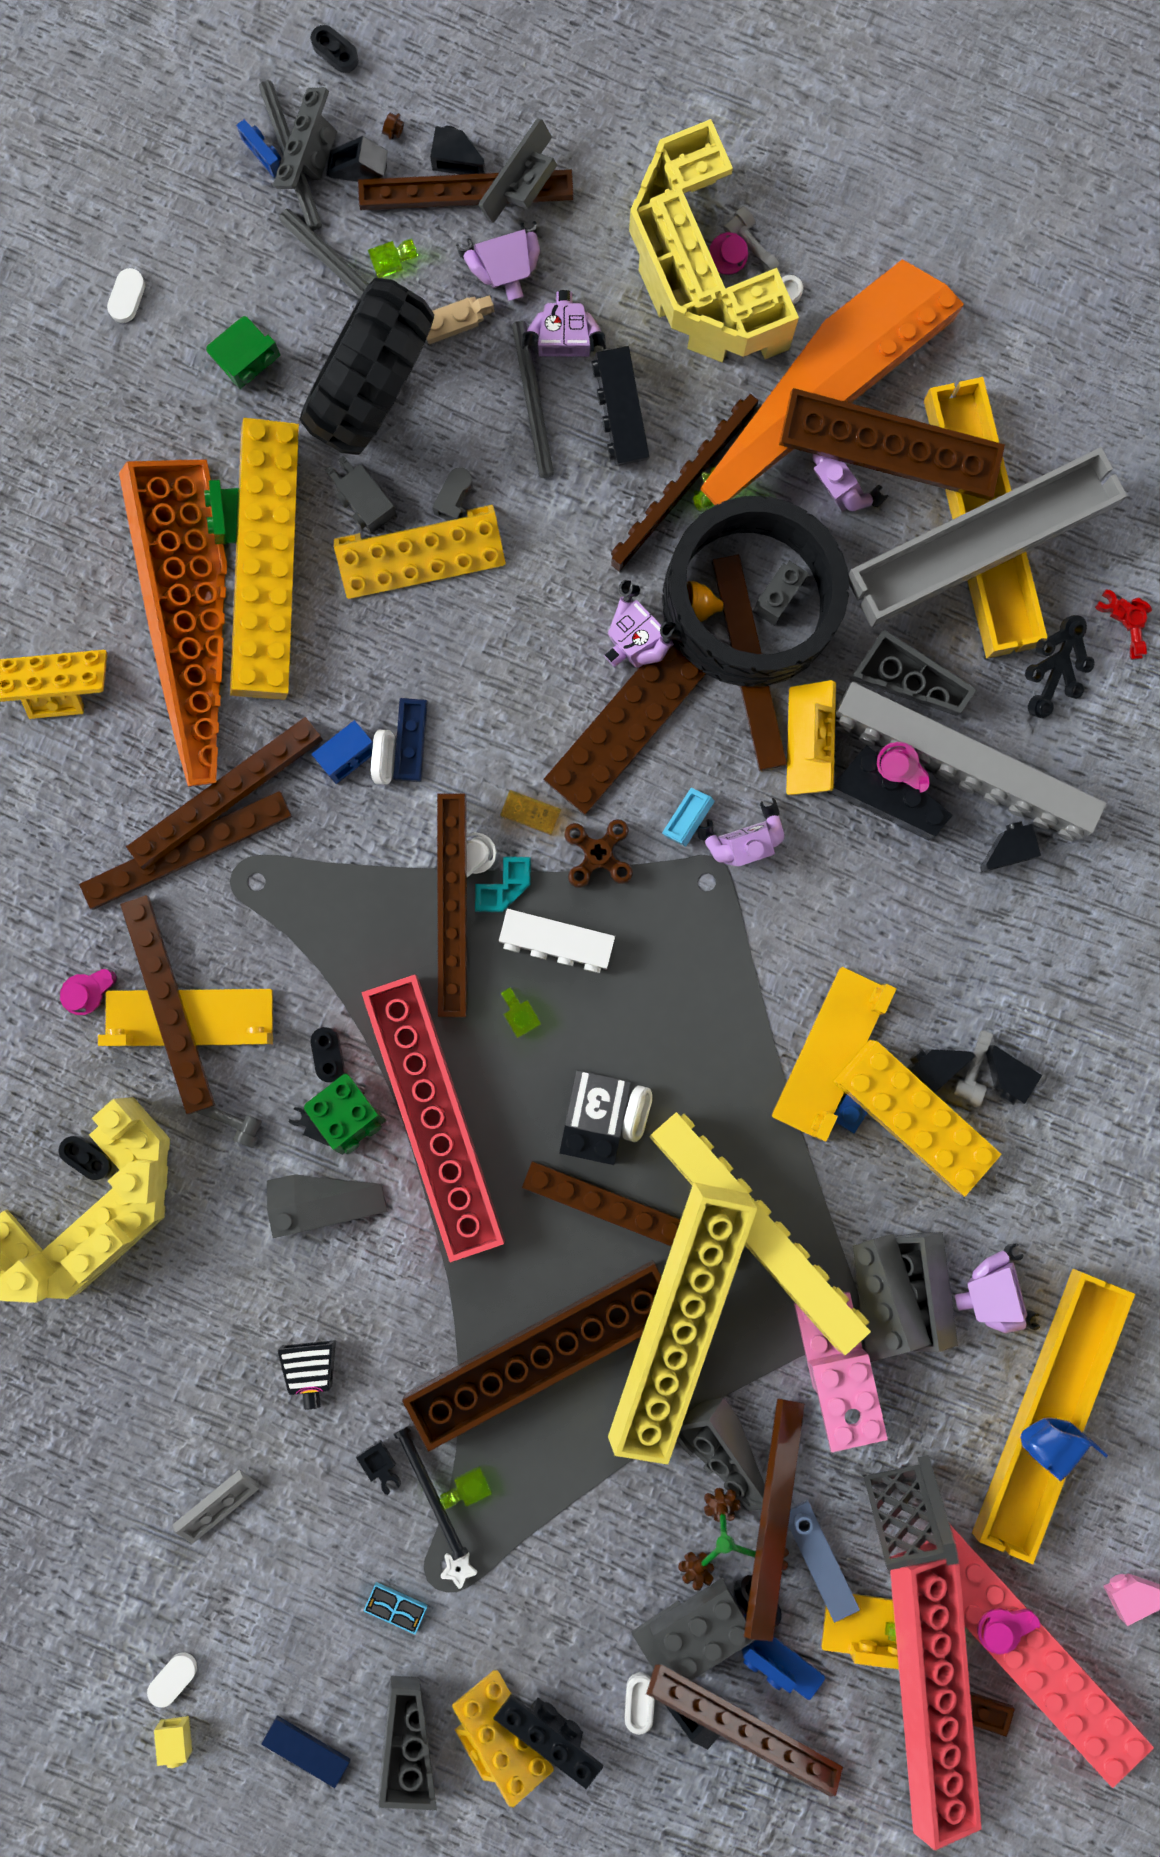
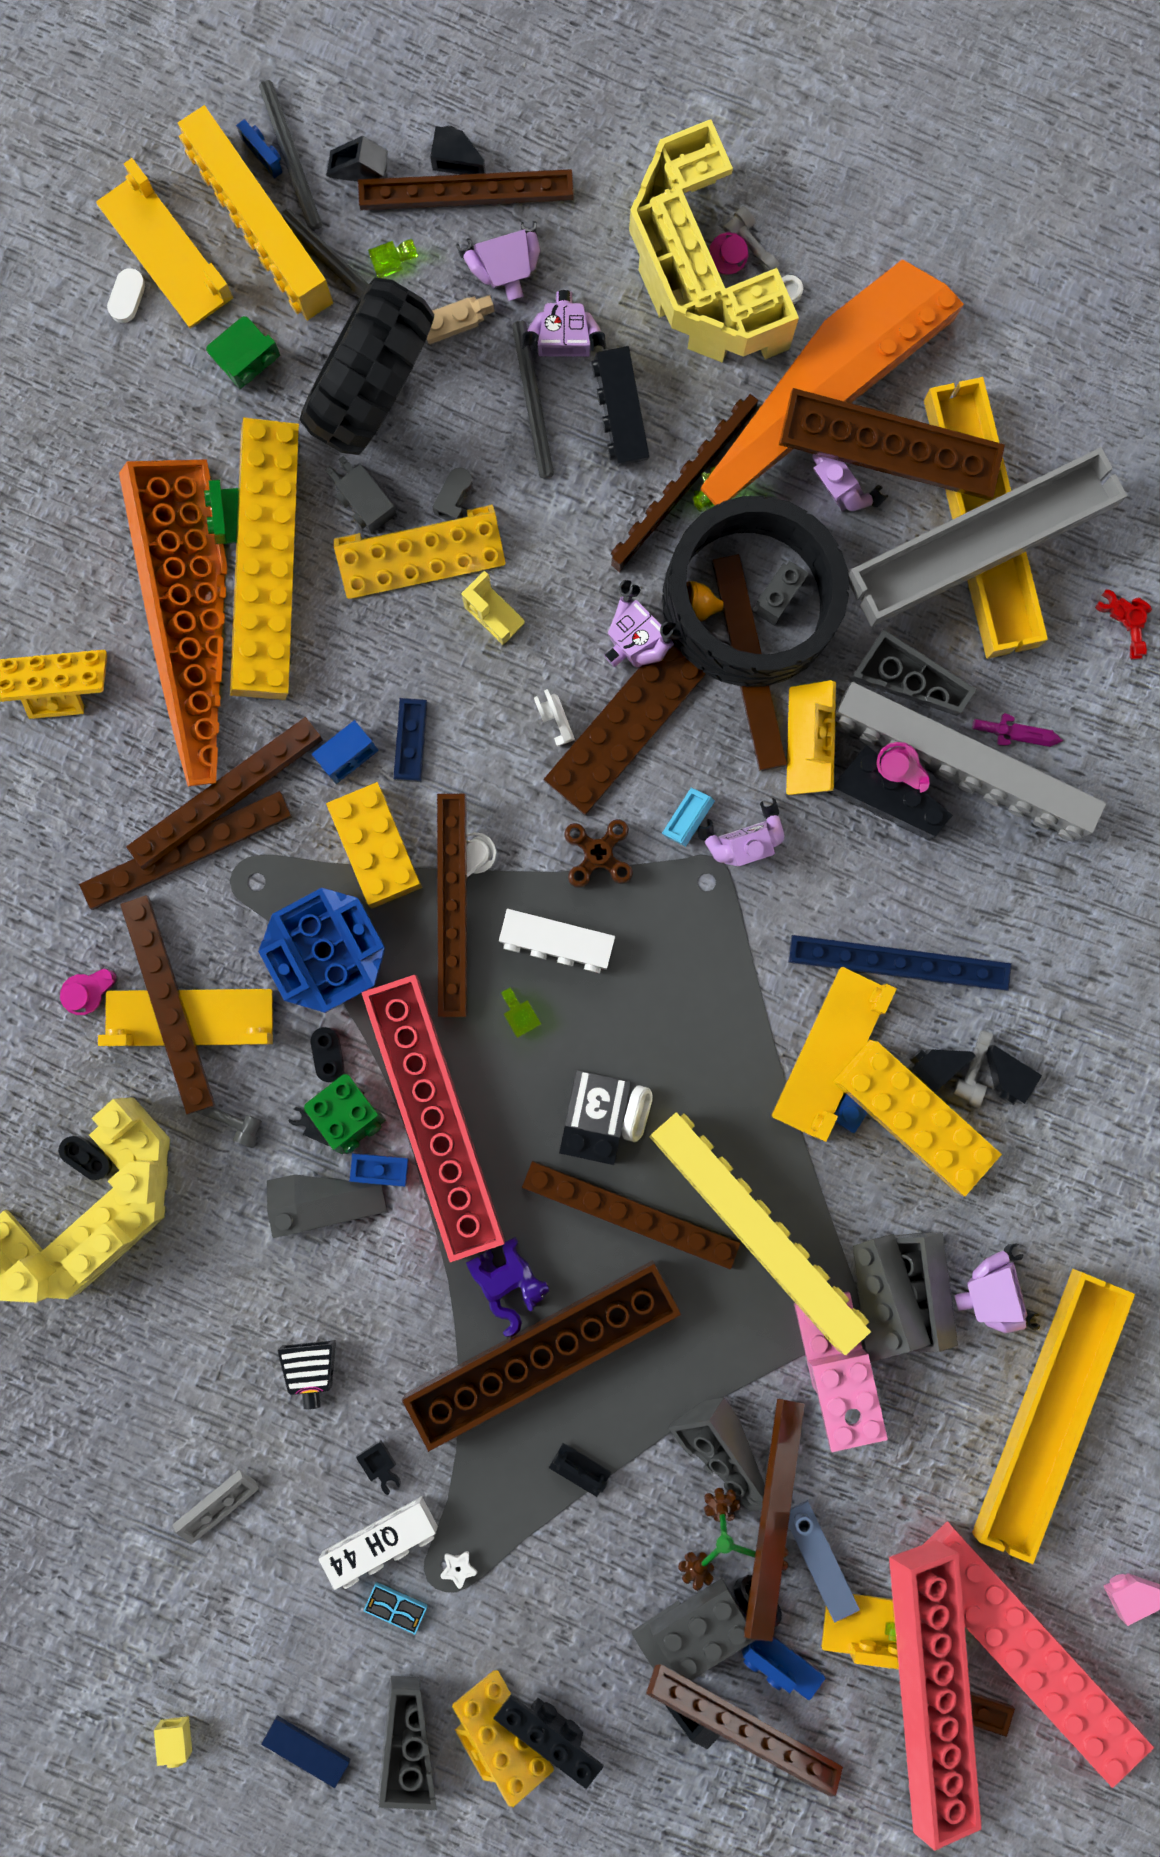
(164, 248): none -> yellow bracket
(172, 1679): white tile -> none
(254, 213): none -> yellow brick
(293, 945): none -> blue piece
(308, 143): dark grey bracket -> none
(336, 49): black plate -> none
(374, 845): none -> yellow brick
(378, 1543): none -> white brick
(379, 1169): none -> blue plate
(383, 757): white tile -> none
(393, 126): reddish brown plate -> none
(431, 1493): black bar -> none
(470, 1487): clear neon green plate -> none
(491, 609): none -> light yellow panel
(500, 896): teal tile -> none
(502, 1280): none -> dark purple animal
(522, 174): dark grey bracket -> none
(530, 812): clear yellow tile -> none
(553, 709): none -> white piece
(580, 1470): none -> black hinge
(638, 1705): white tile -> none
(681, 1323): light yellow brick -> none
(900, 963): none -> dark blue tile
(934, 1514): dark grey fence -> none
(1006, 1628): dark pink piece -> none
(1012, 847): black slope -> none
(1017, 732): none -> magenta sword
(1057, 1445): blue piece -> none
(1071, 634): black plant -> none

